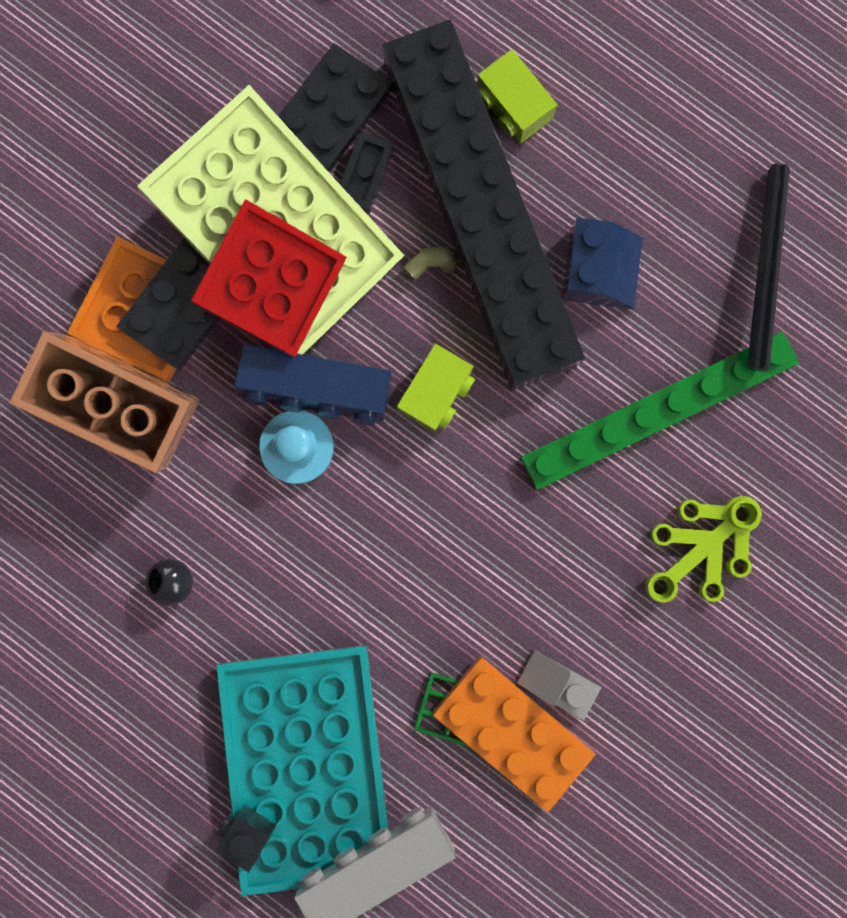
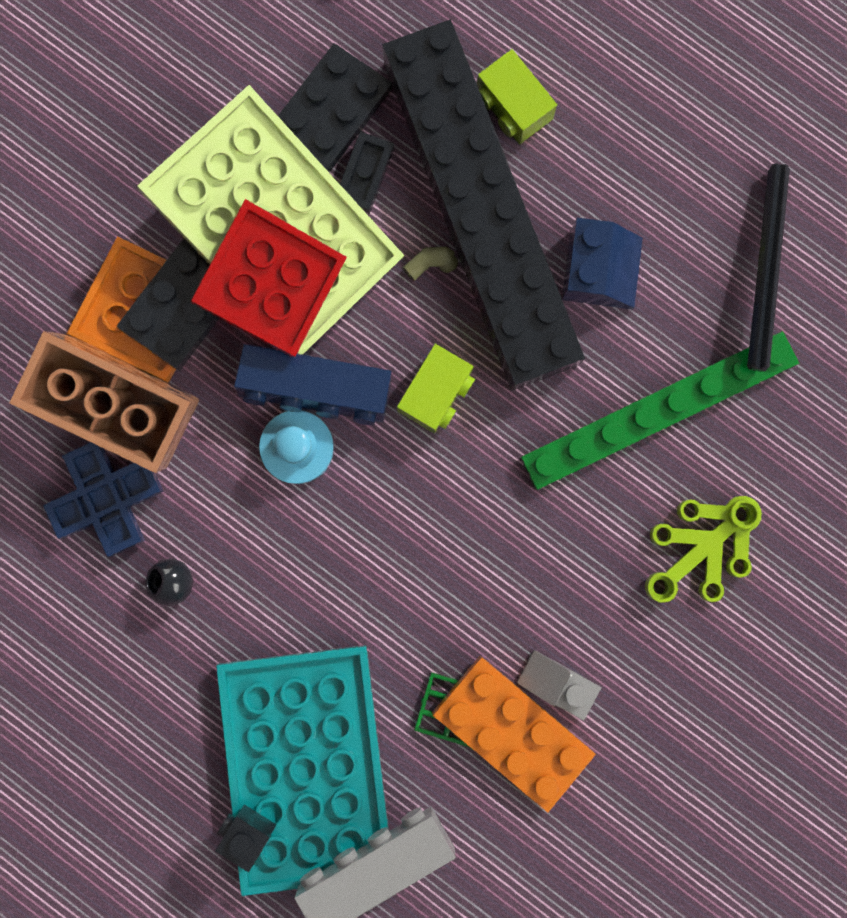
(102, 499): none -> dark blue plate

